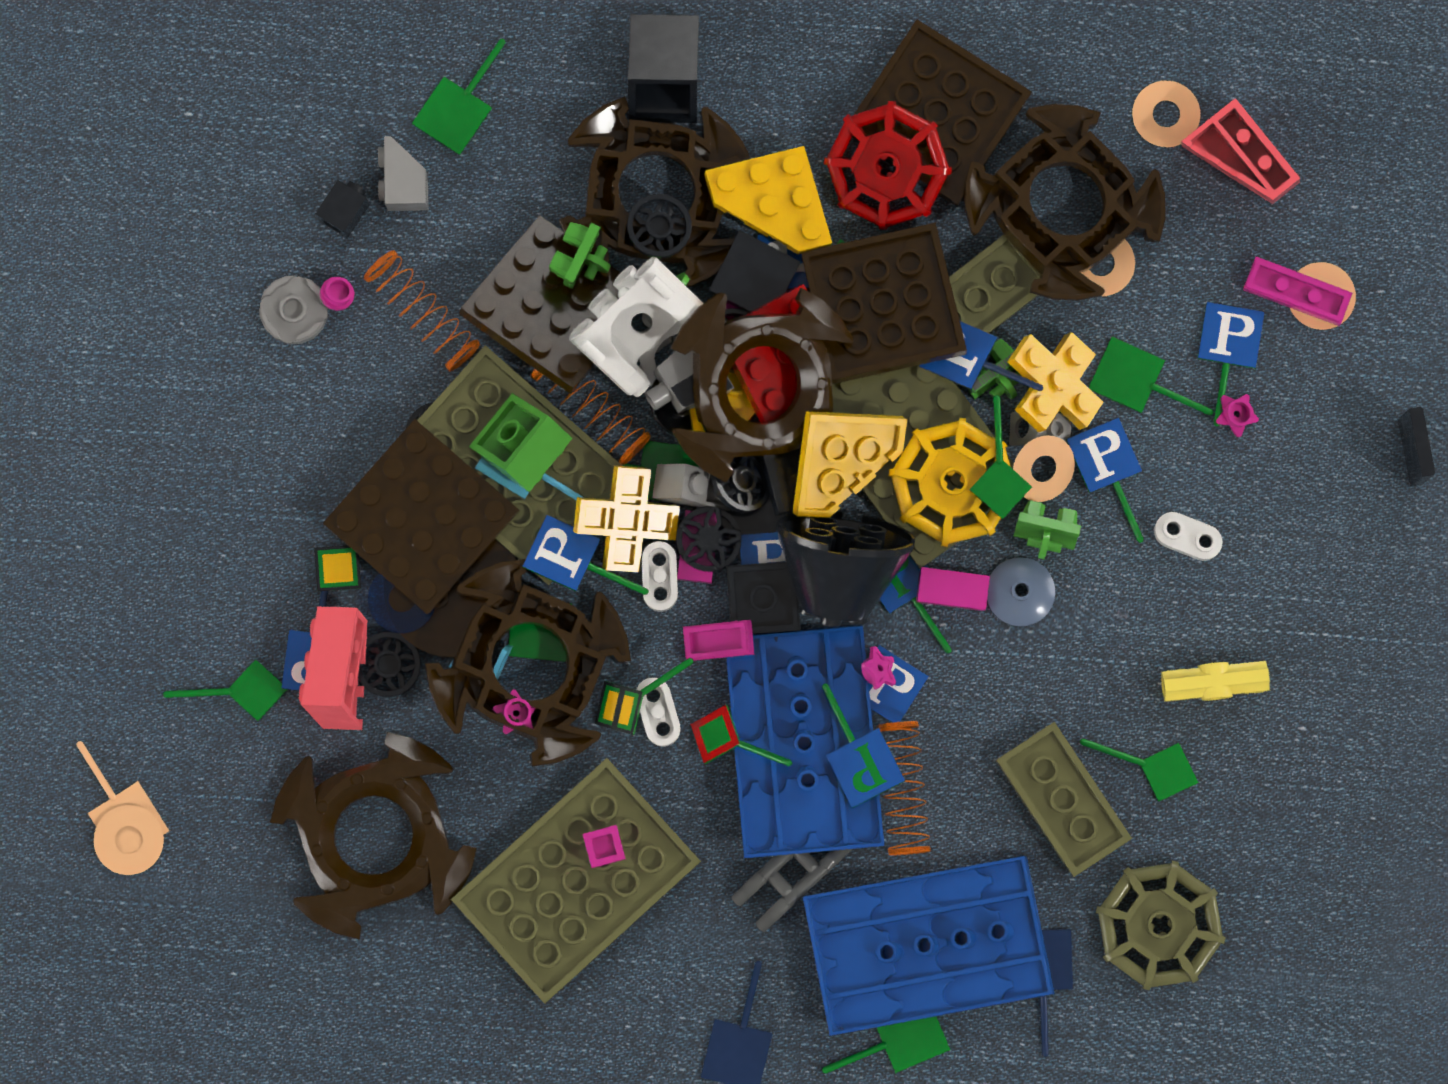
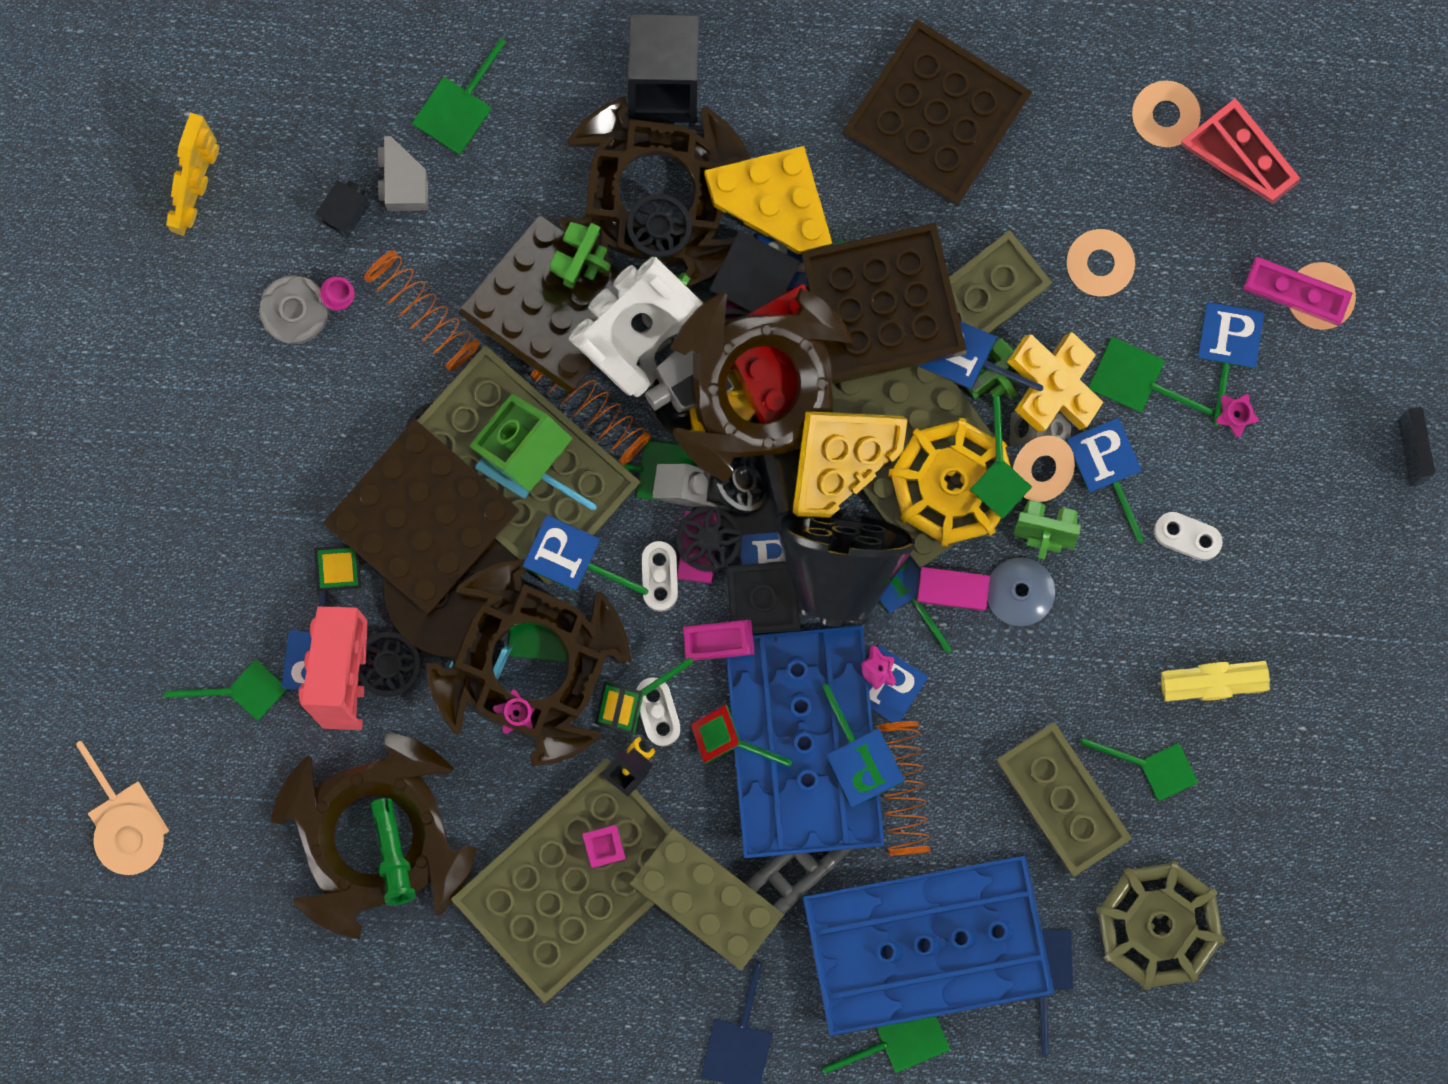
(195, 151): none -> yellow plate
(386, 616): clear blue piece -> none
(393, 866): none -> green pin
(626, 518): plate -> none
(629, 769): none -> black piece
(707, 899): none -> olive plate
(905, 157): red plate -> none
(1056, 255): dark brown piece -> none

